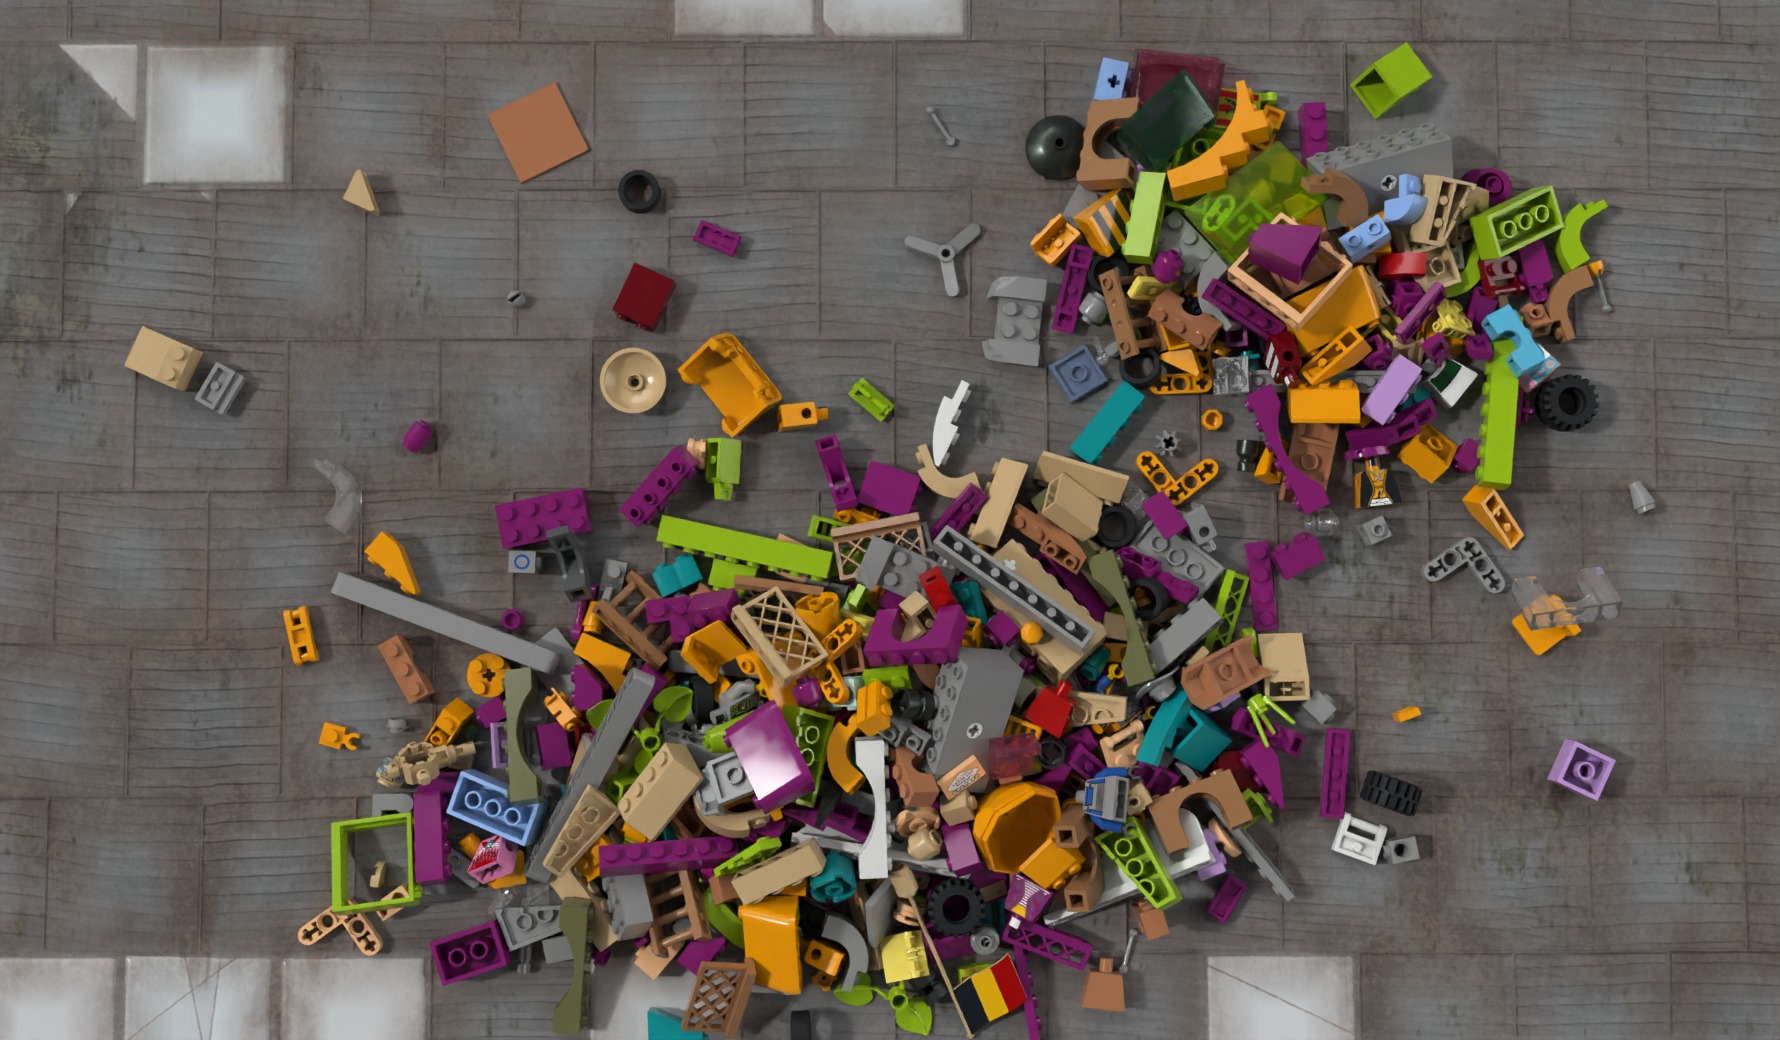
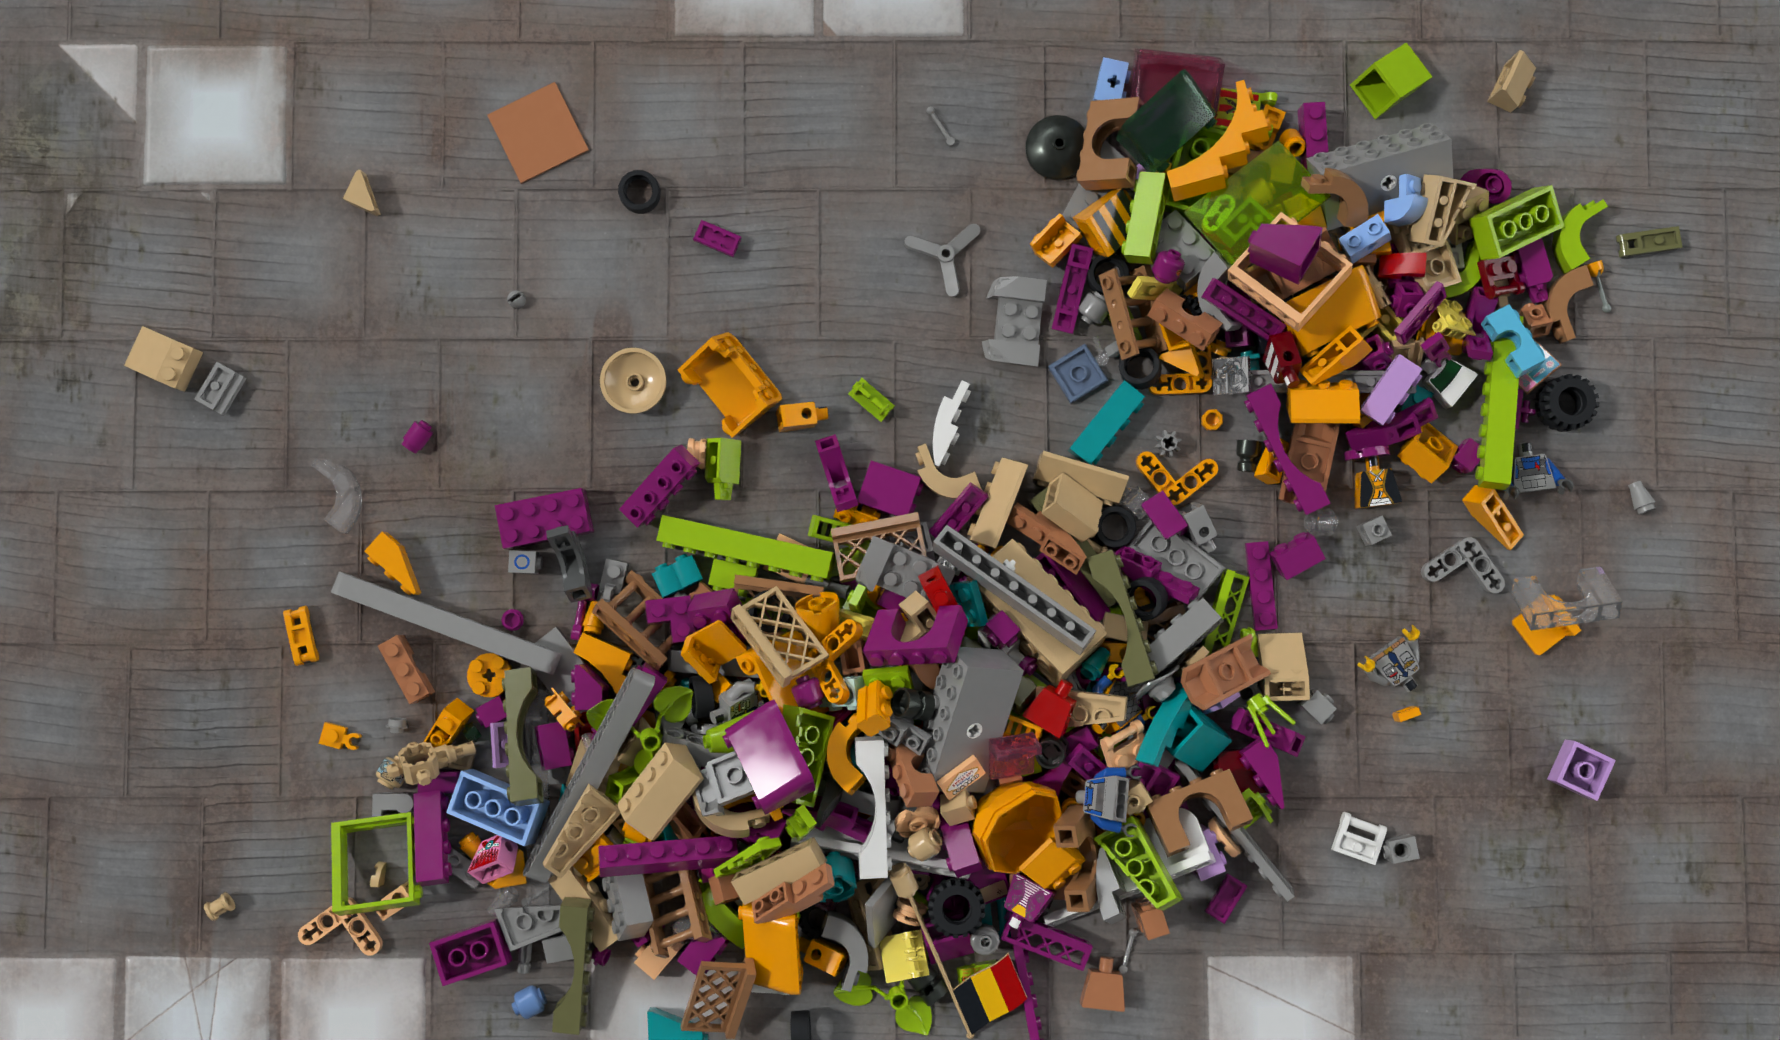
(219, 906): none -> tan bush
(529, 1002): none -> medium blue head
(644, 297): dark red brick -> none
(794, 897): none -> nougat slope
(800, 823): none -> lime slope
(824, 984): light orange plate -> none
(973, 636): light orange leg -> none
(1031, 633): light orange tile -> none
(1109, 888): none -> light grey slope
(1293, 142): none -> light orange brick
(1334, 773): magenta plate -> none
(1391, 793): black tyre -> none
(1395, 661): none -> torso
(1513, 82): none -> tan slope
(1534, 474): none -> torso
(1649, 241): none -> olive plate

